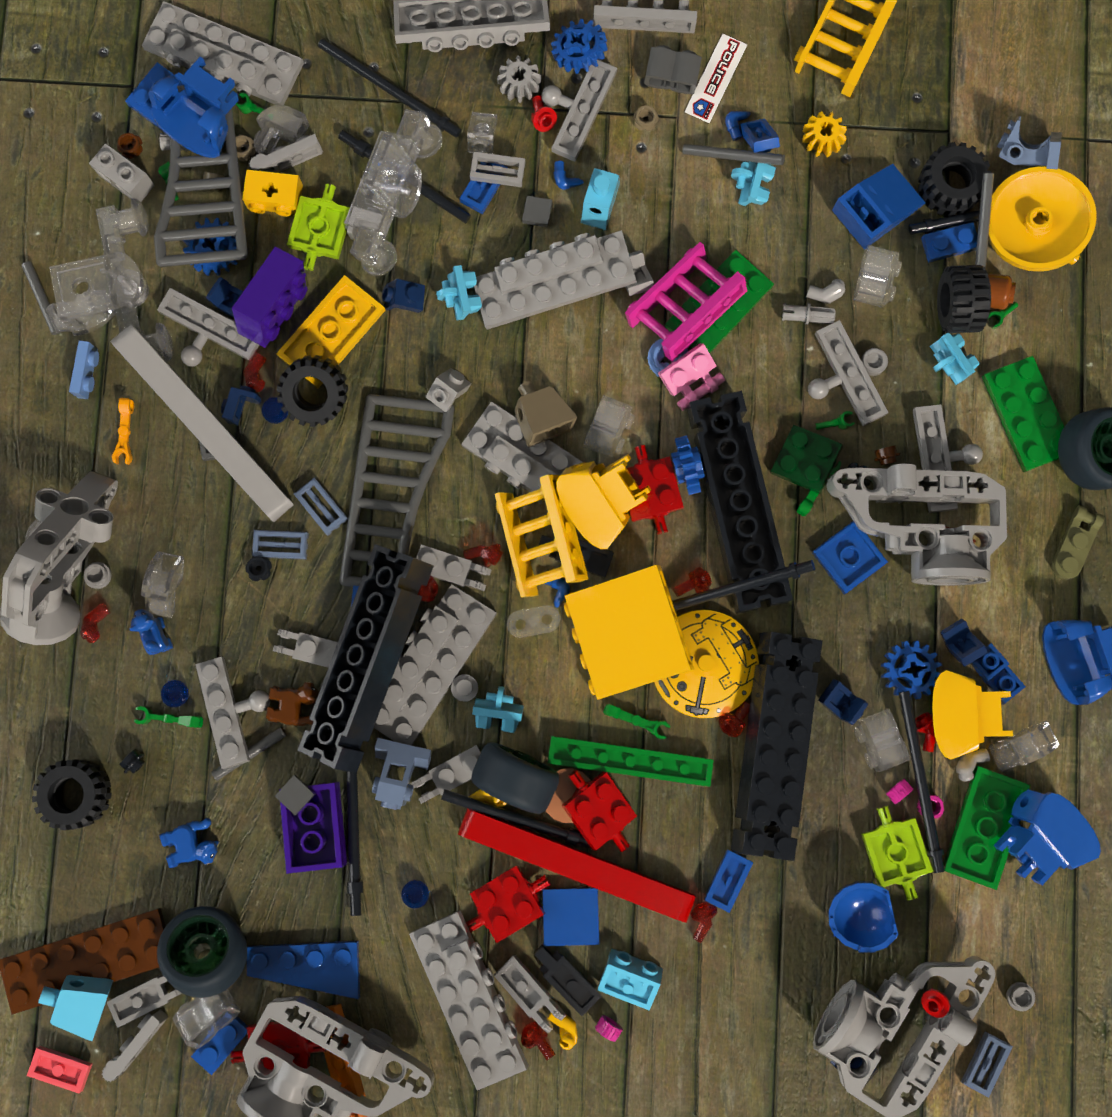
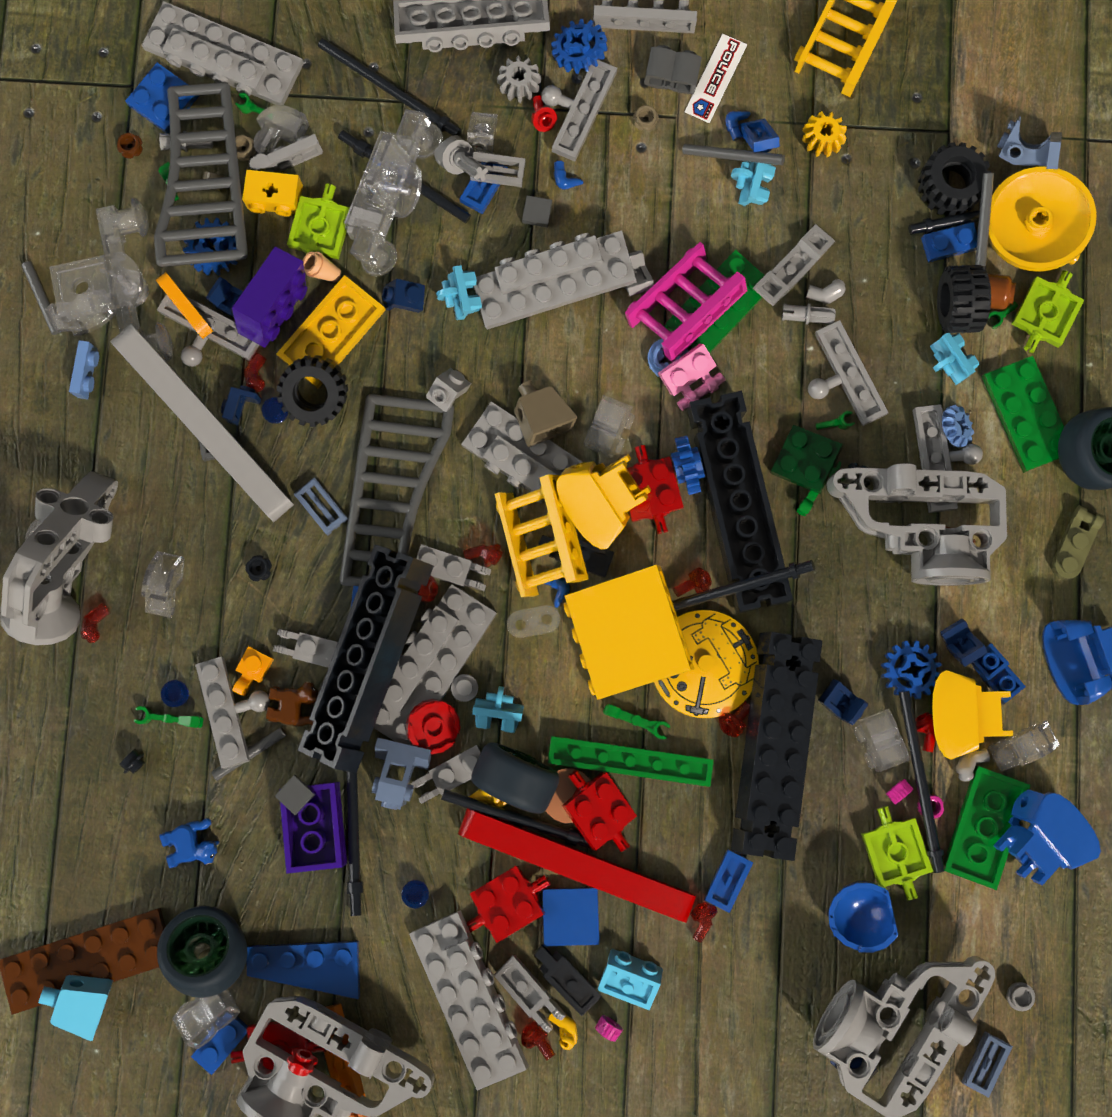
(50, 799): black tyre -> none
(59, 1069): coral plate -> none
(97, 575): light grey plate -> none
(121, 173): light grey brick -> none
(126, 408): light orange piece -> none
(133, 1046): light grey hinge -> none
(140, 1000): light grey hinge -> none
(150, 632): blue animal -> none
(184, 305): none -> light orange beam
(197, 113): blue piece -> none
(253, 667): none -> light orange plate
(301, 1062): none -> red plate
(303, 546): sand blue tile -> none
(319, 267): none -> light nougat cone
(433, 725): none -> red tile
(457, 157): none -> light grey piece
(600, 195): medium azure torso -> none
(794, 265): none -> light grey slope
(849, 557): blue tile -> none
(874, 361): light grey tile -> none
(877, 205): blue slope -> none
(877, 276): clear brick -> none
(886, 455): reddish brown plate -> none
(935, 1003): red plate -> none
(957, 426): none -> medium blue gear
(1047, 311): none -> lime plate

